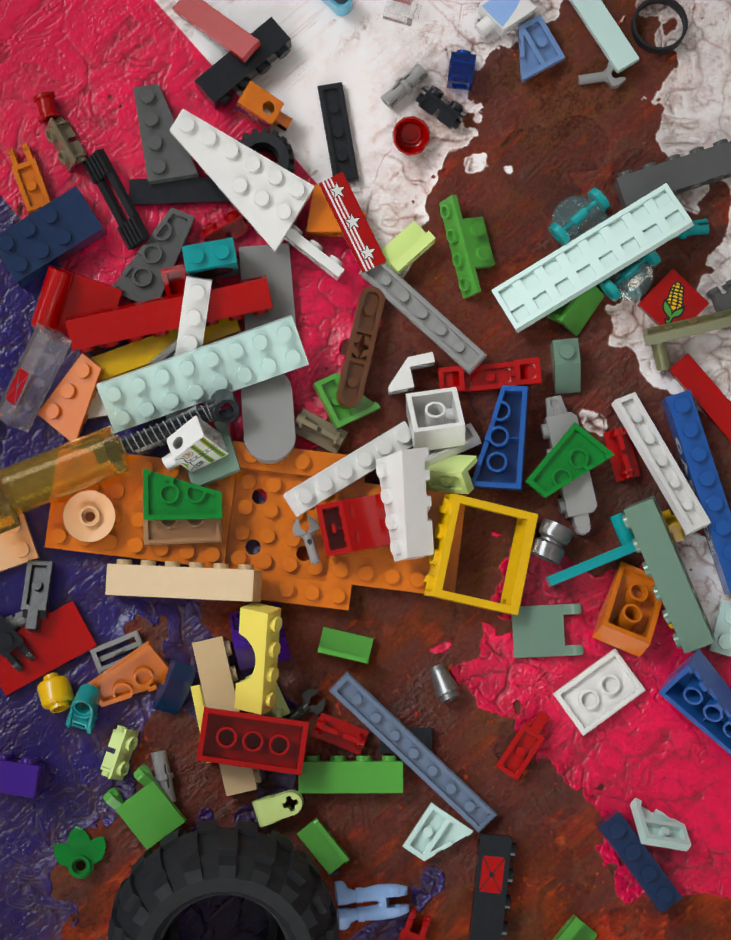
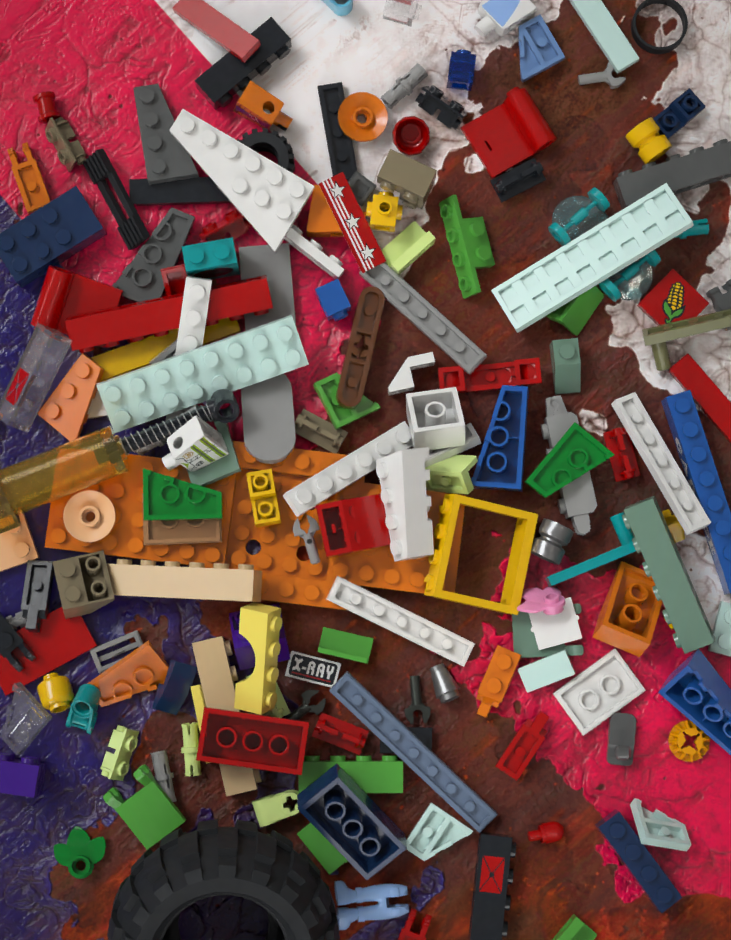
(23, 719): none -> clear wing
(83, 583): none -> dark tan slope
(190, 749): none -> yellowish green pin
(263, 498): none -> yellow slope
(312, 669): none -> tile
(333, 300): none -> blue brick
(351, 821): none -> dark blue brick
(361, 187): none -> dark grey tile
(370, 108): none -> orange dish
(384, 220): none -> yellow brick
(400, 621): none -> white tile
(408, 178): none -> dark tan brick
(416, 701): none -> pearl dark grey bar
(497, 679): none -> orange hinge
(511, 131): none -> red door
(518, 180): none -> black hinge
(546, 600): none -> bright pink plate
(546, 671): none -> light aqua tile
(547, 832): none -> red cylinder
(556, 629): none -> white piece
(621, 739): none -> dark grey piece
(647, 139): none -> yellow wheel
(679, 113): none -> dark blue slope
(687, 753): none -> light orange gear

